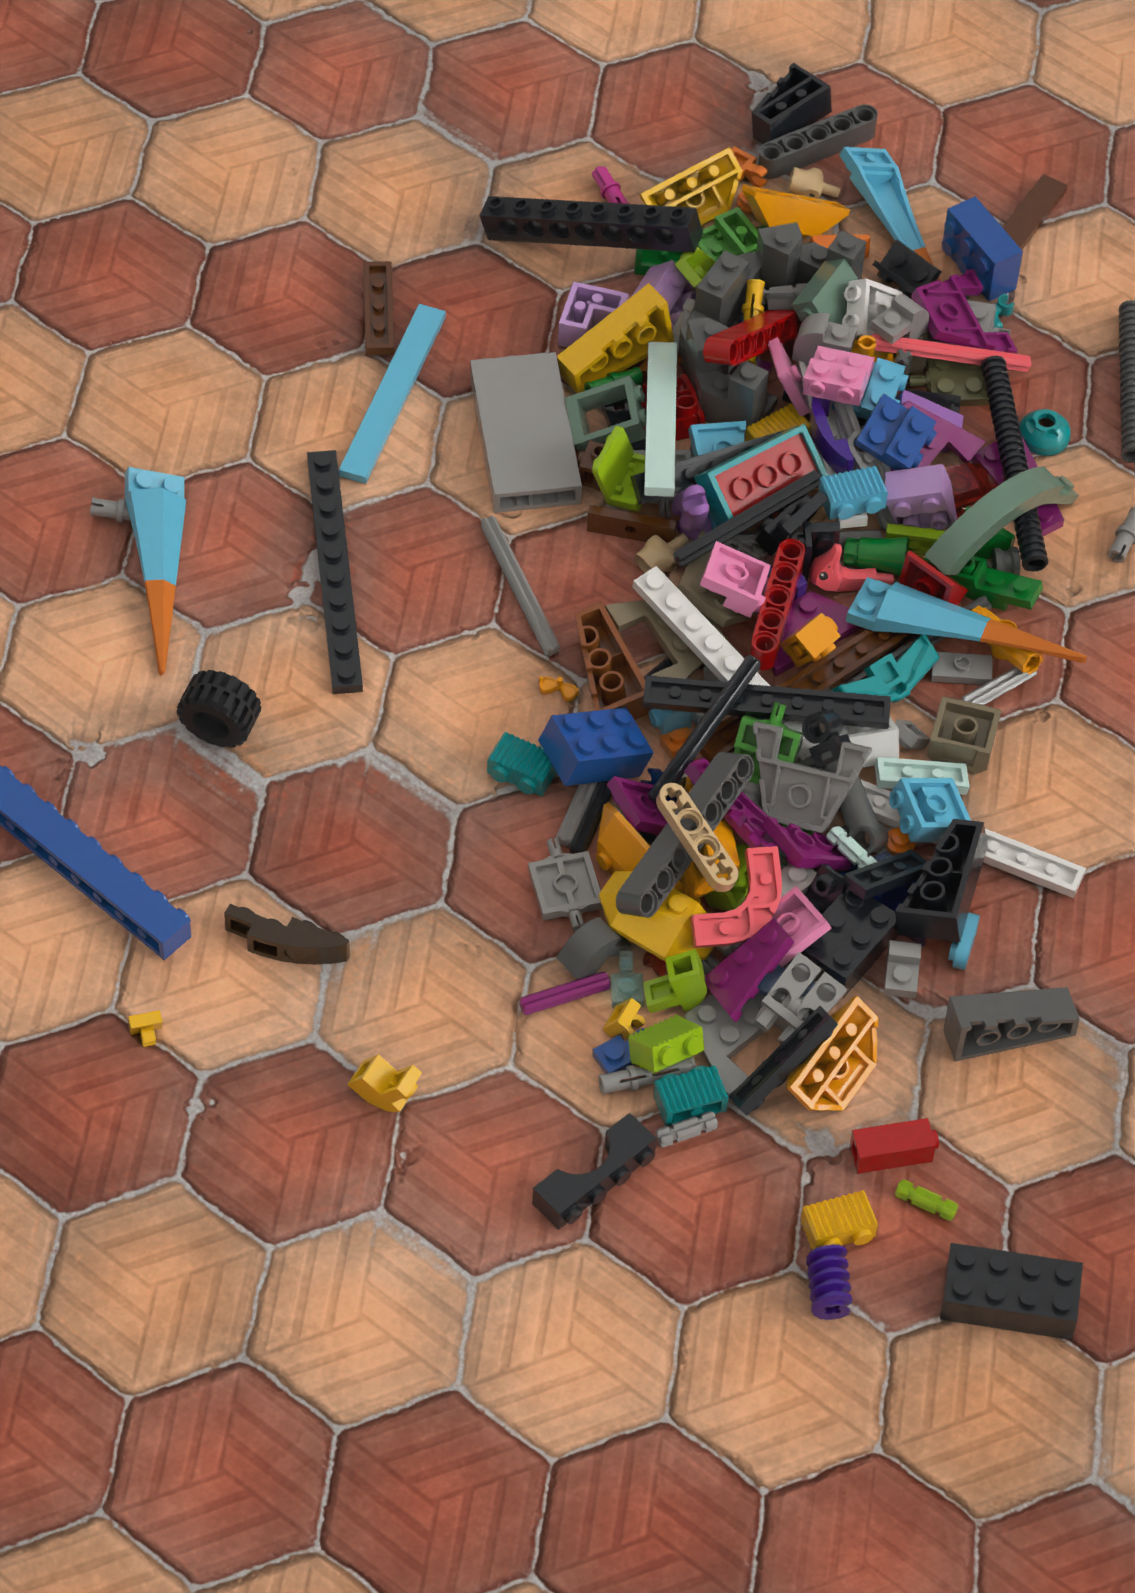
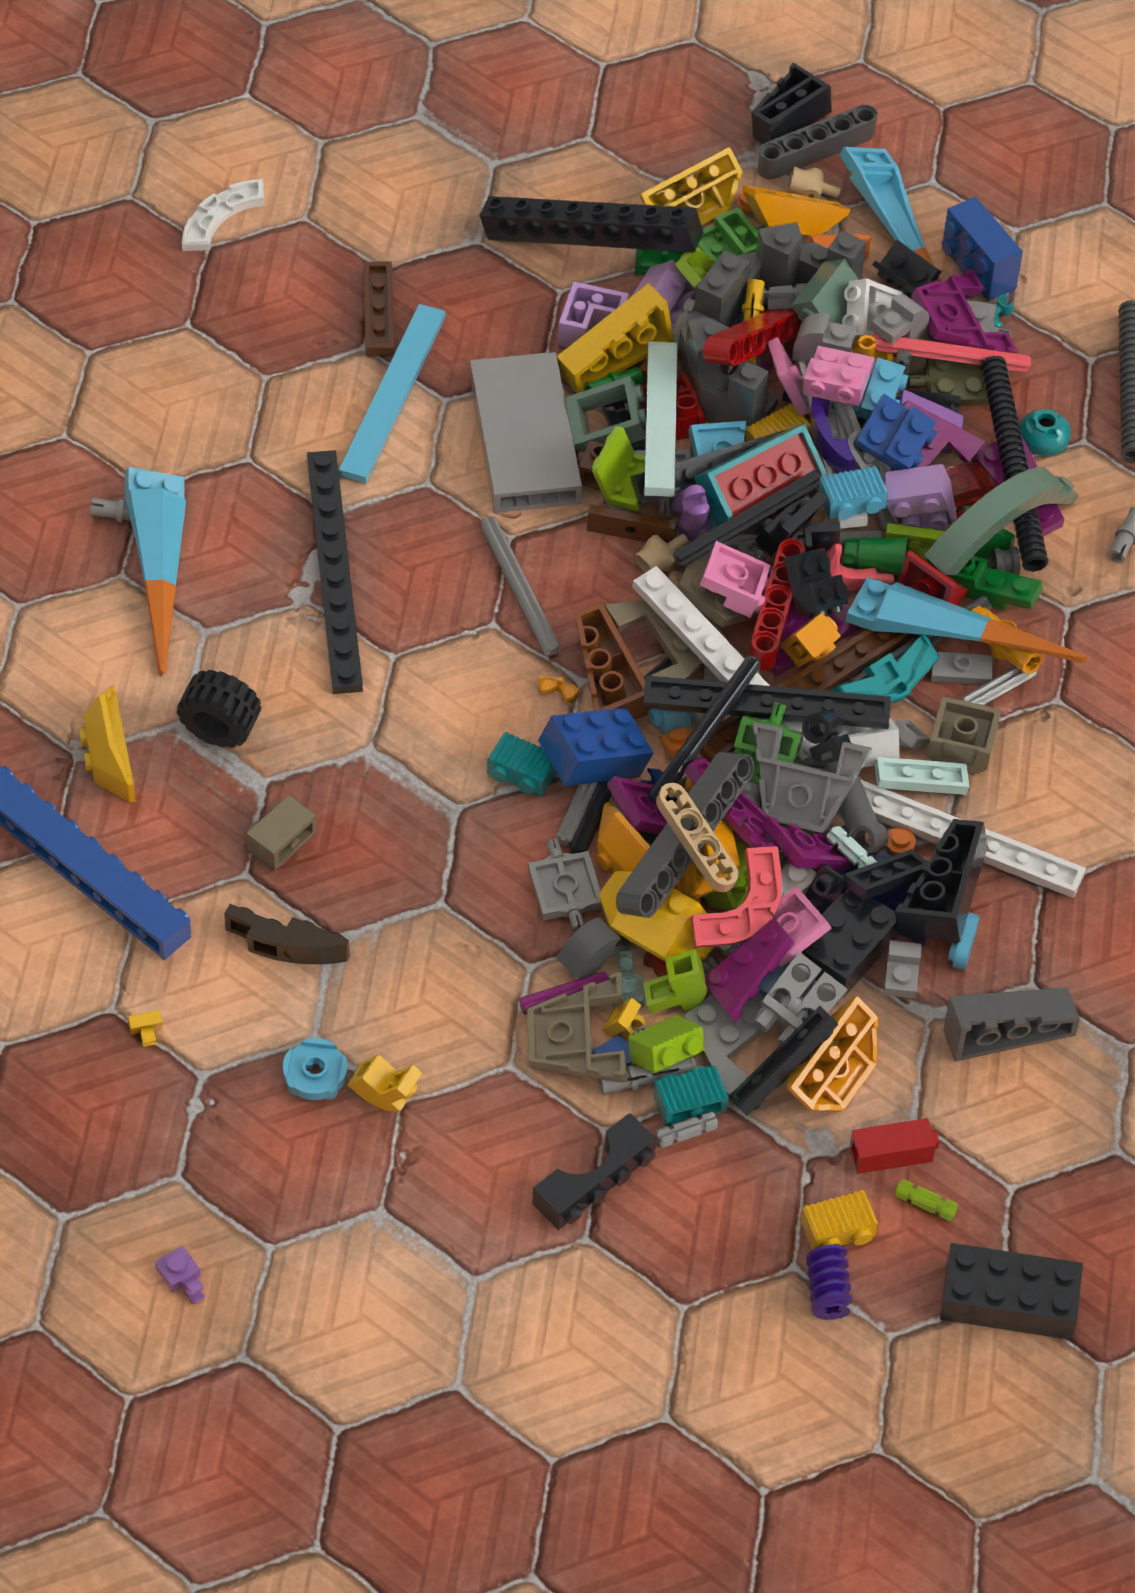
(107, 746): none -> yellow wedge
(182, 1272): none -> medium lavender plate
(216, 209): none -> white tile
(281, 832): none -> dark tan brick
(320, 1085): none -> medium azure plate
(563, 1033): none -> dark tan wing
(609, 188): dark pink axle -> none
(750, 168): orange plate -> none
(813, 585): none -> black plate
(927, 807): medium azure plate -> none
(1034, 209): reddish brown tile -> none

